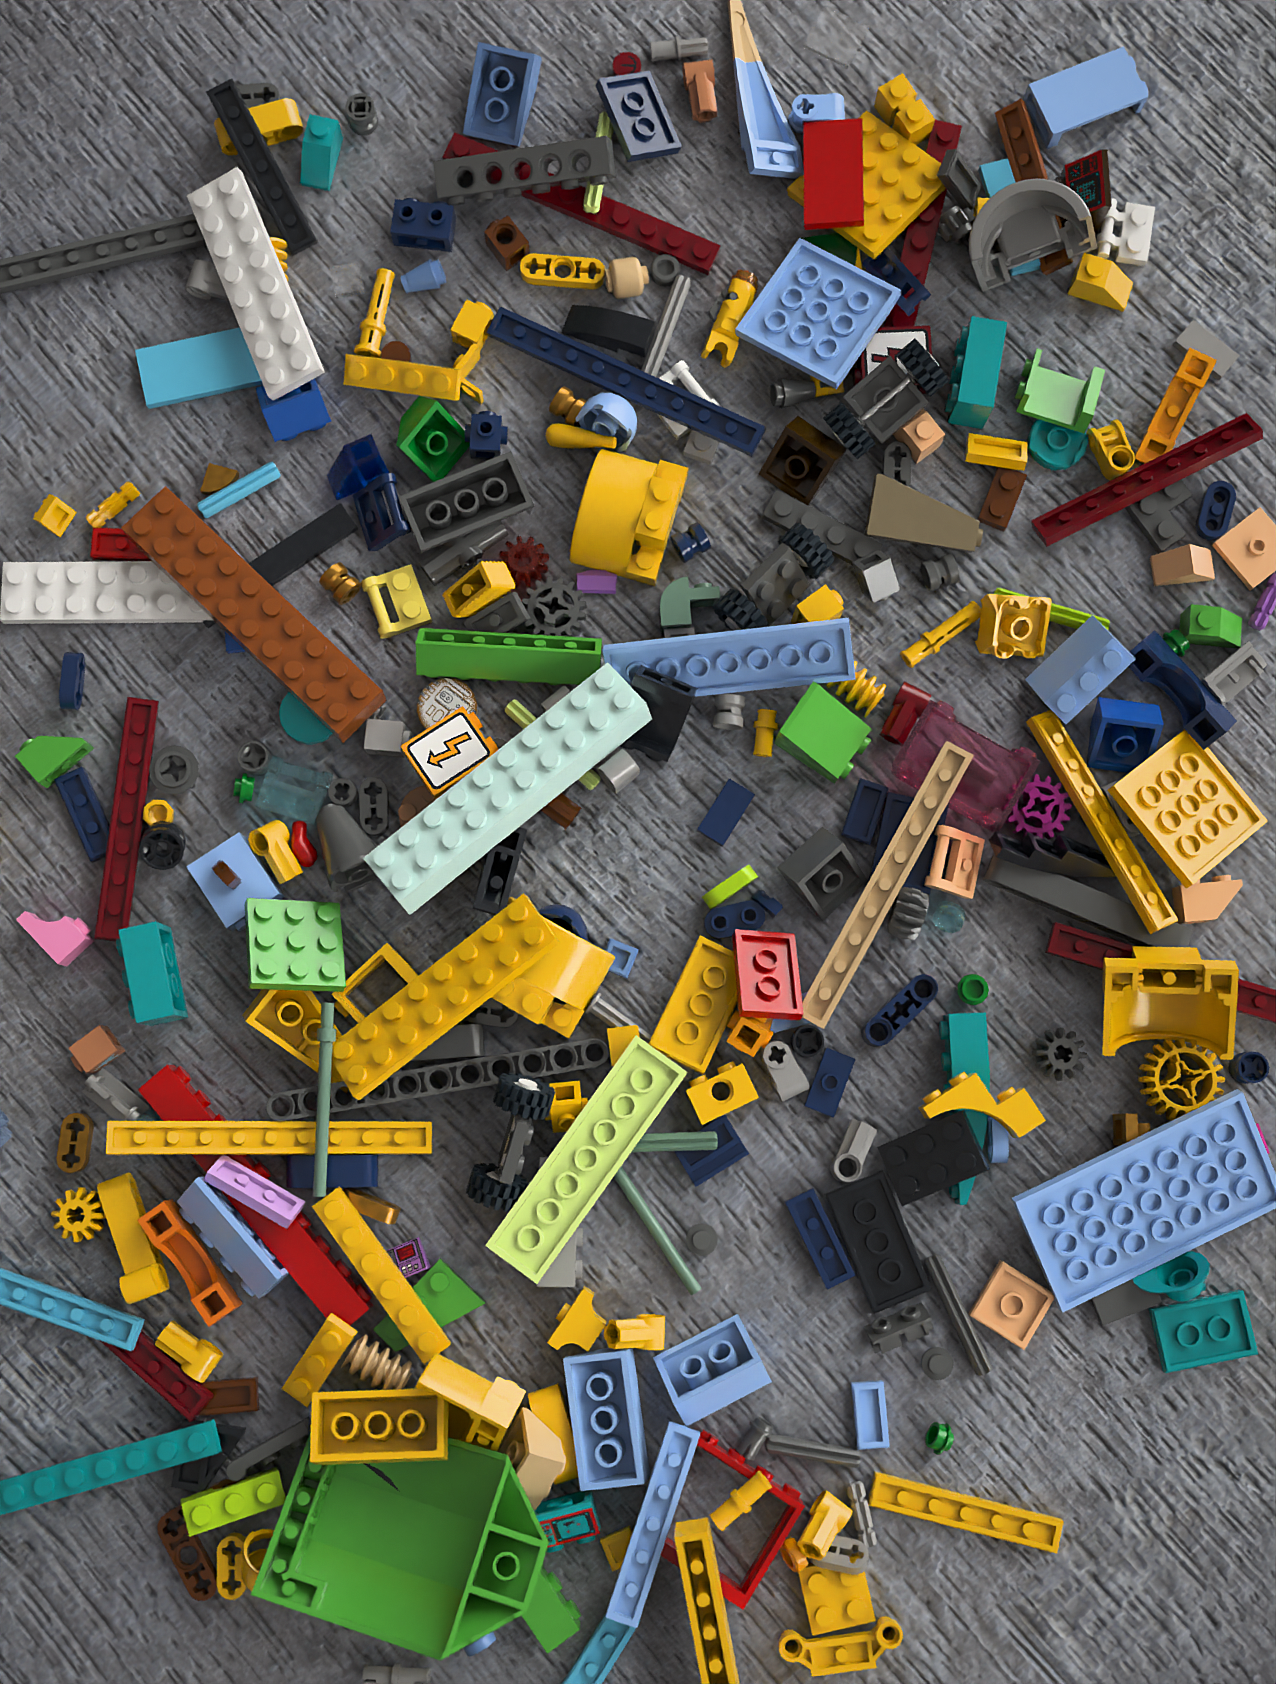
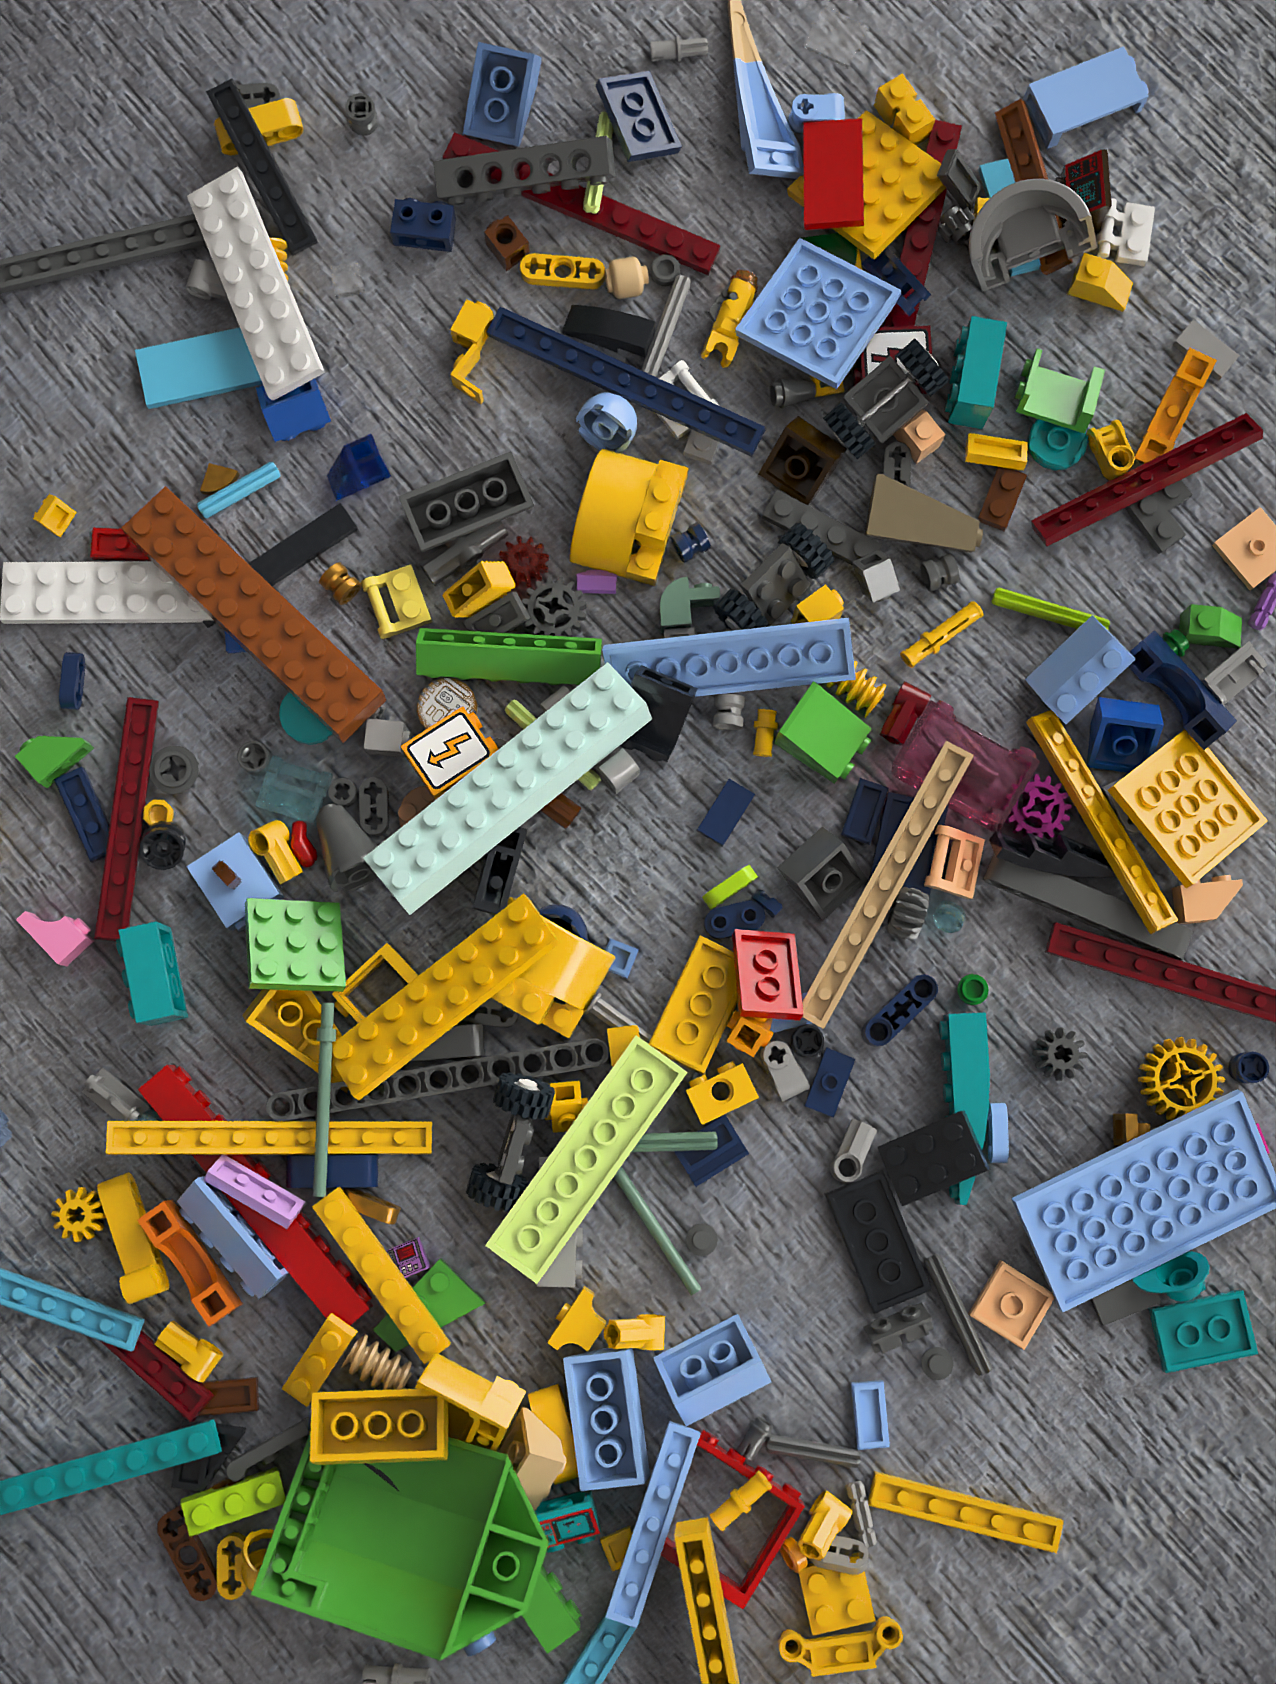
(67, 1142): pearl gold beam -> none
(95, 1050): nougat brick -> none
(112, 505): yellow axle -> none
(244, 788): green plate -> none
(320, 152): teal slope -> none
(374, 514): dark blue plate -> none
(375, 328): yellow pin -> none
(396, 351): reddish brown tile -> none
(402, 377): yellow plate -> none
(424, 277): medium blue cone -> none
(431, 438): green slope -> none
(485, 435): dark blue brick -> none
(566, 405): pearl gold wheel -> none
(574, 437): yellow piece -> none
(626, 64): dark red tile -> none
(700, 84): nougat piece -> none
(819, 1238): dark blue plate -> none
(939, 1437): green plate -> none
(1013, 625): yellow slope -> none
(1013, 1110): yellow arch -> none
(1170, 997): yellow piece -> none
(1182, 565): light nougat slope -> none
(1214, 512): dark blue plate -> none

